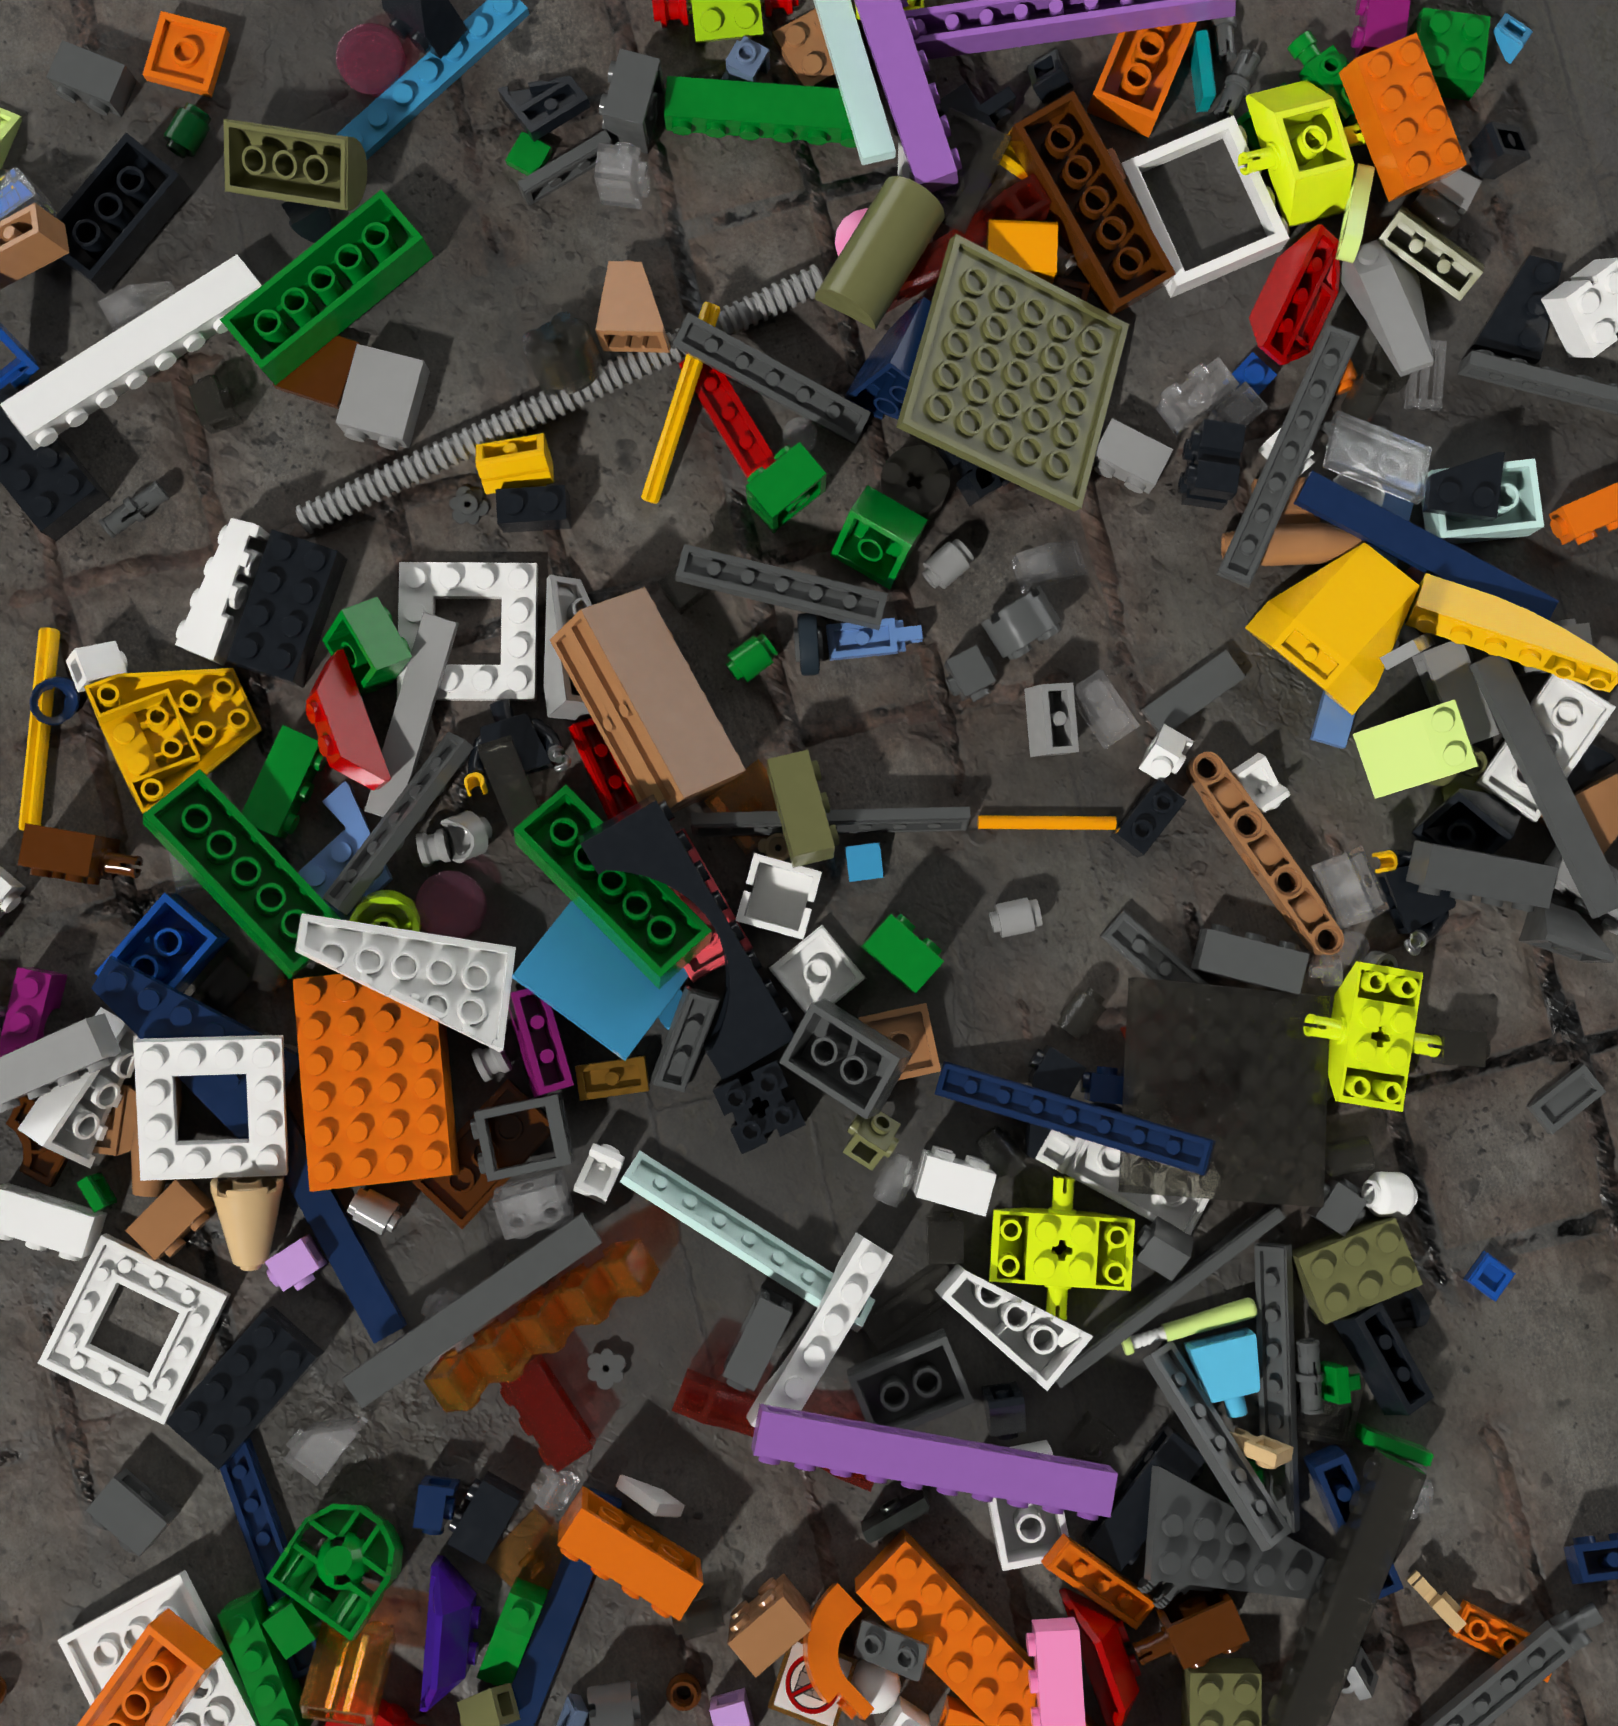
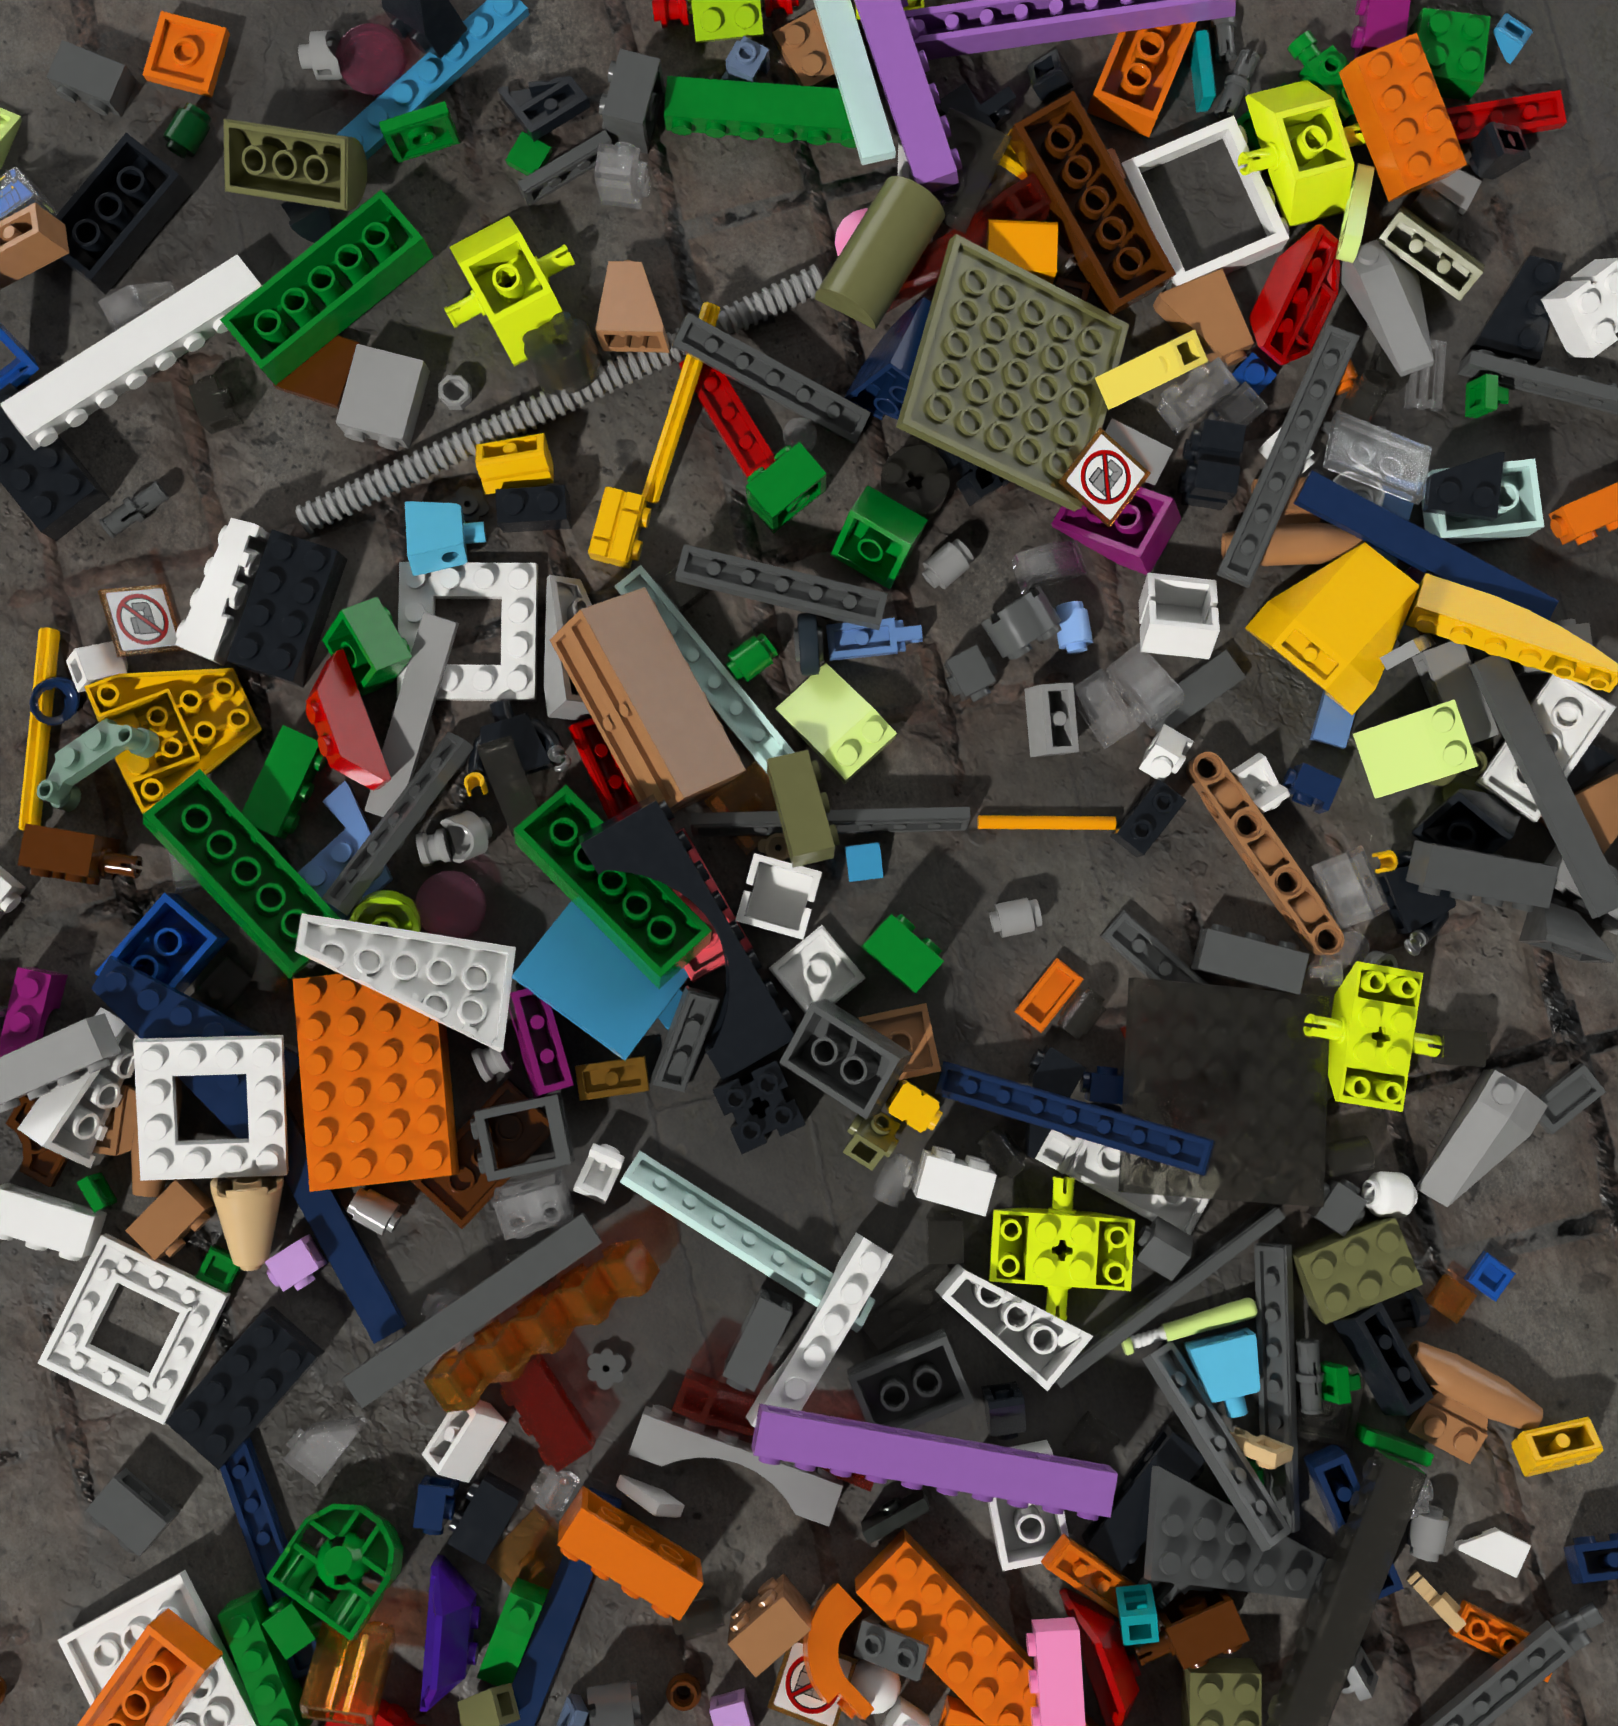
(87, 755): none -> sand green plate
(140, 619): none -> piece
(218, 1269): none -> green tile
(321, 55): none -> light grey piece
(420, 132): none -> green tile
(438, 536): none -> medium azure torso
(455, 392): none -> light grey tile
(464, 1441): none -> white brick
(501, 257): none -> neon yellow slope
(619, 528): none -> yellow brick
(668, 1439): none -> light grey arch
(713, 678): none -> light aqua plate
(836, 722): none -> yellowish green slope
(914, 1106): none -> yellow brick
(1048, 995): none -> orange tile
(1075, 627): none -> light blue brick
(1104, 477): none -> piece
(1134, 537): none -> magenta slope
(1137, 1614): none -> teal brick
(1145, 686): none -> clear brick
(1151, 369): none -> light yellow slope
(1178, 616): none -> white piece
(1212, 311): none -> medium nougat slope
(1311, 787): none -> dark blue brick
(1428, 1534): none -> light grey brick
(1450, 1298): none -> clear orange tile
(1464, 1402): none -> medium nougat plate
(1484, 395): none -> green tile
(1486, 1130): none -> light grey wedge
(1497, 1550): none -> white tile
(1528, 112): none -> red plate
(1557, 1446): none -> yellow brick

